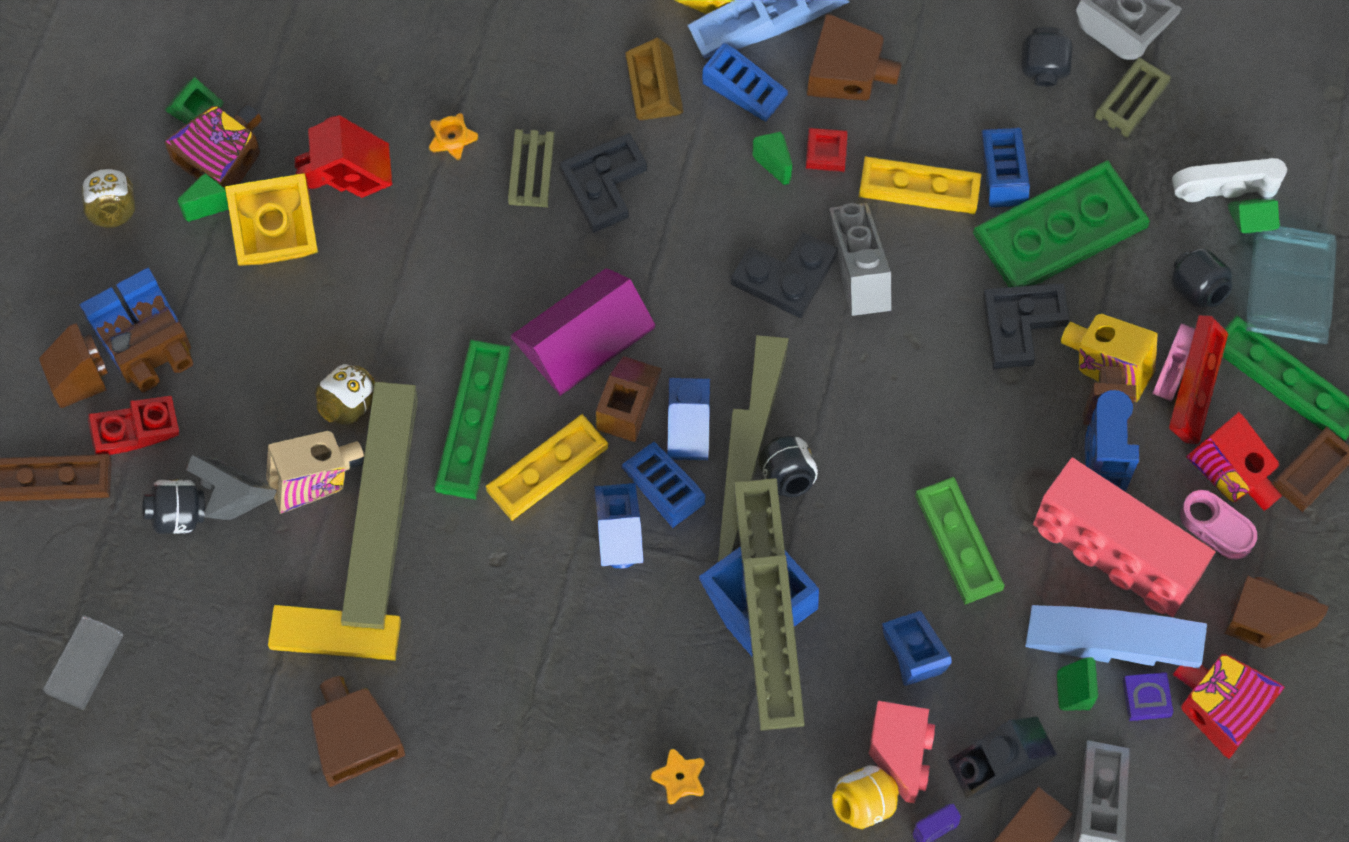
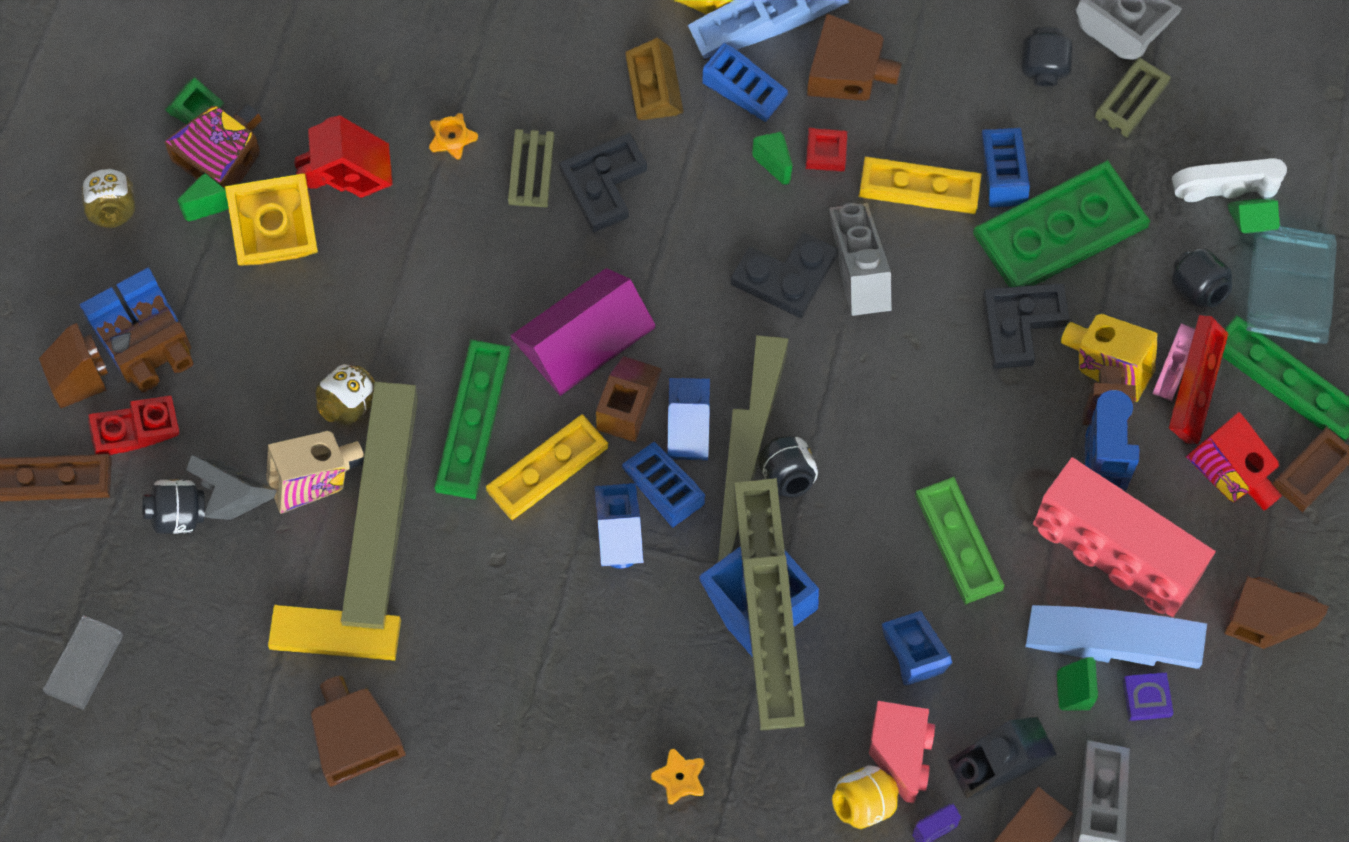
(1226, 531): bright pink piece -> none
(1227, 700): torso -> none

